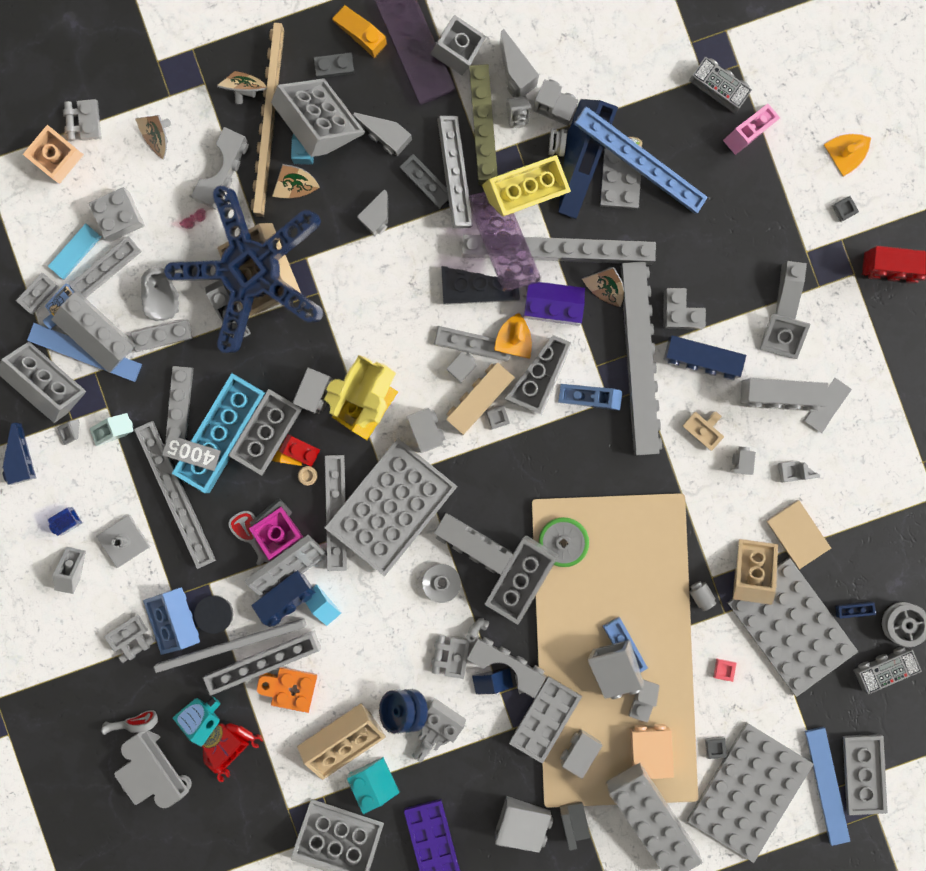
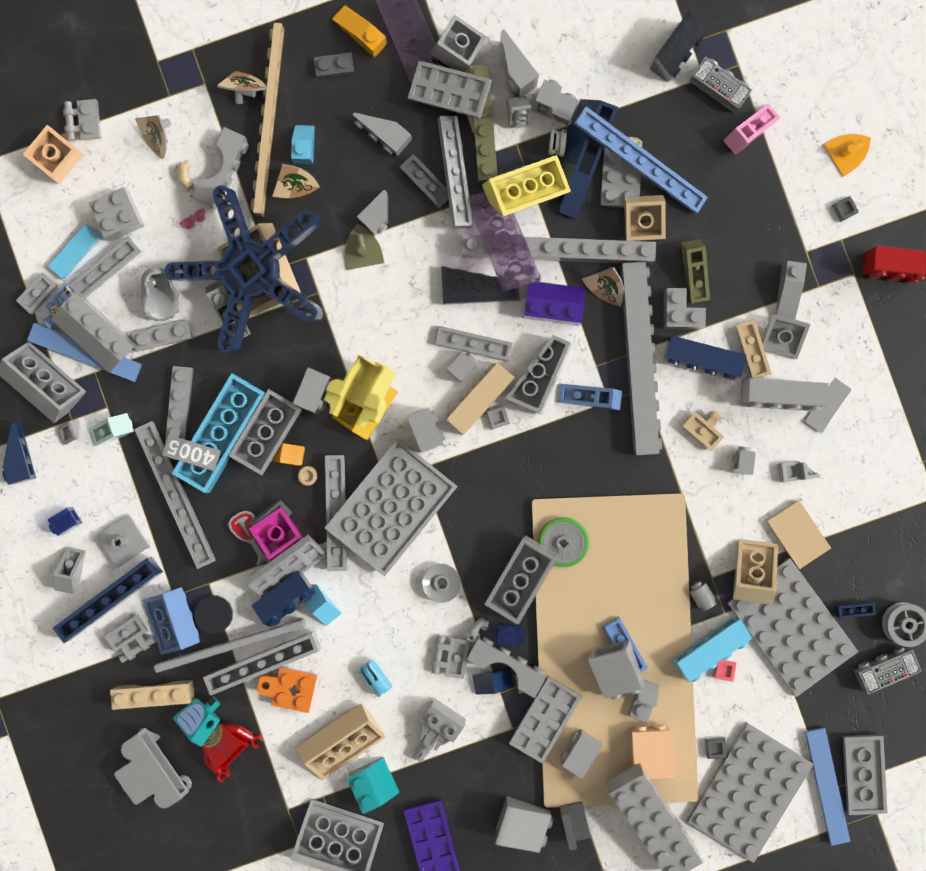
(107, 600): none -> dark blue brick
(140, 723): light grey piece -> none
(157, 695): none -> tan arch
(182, 169): none -> tan arm
(299, 450): red plate -> none
(316, 116): light grey slope -> none
(362, 249): none -> olive shield
(375, 678): none -> medium azure arm
(403, 711): dark blue wheel -> none
(449, 89): none -> light grey plate
(473, 543): light grey wedge -> none
(510, 635): none -> clear blue brick
(514, 337): light orange shield -> none
(644, 217): none -> tan brick
(678, 47): none -> black slope
(696, 270): none -> olive slope
(712, 649): none -> medium azure brick
(754, 349): none -> tan plate

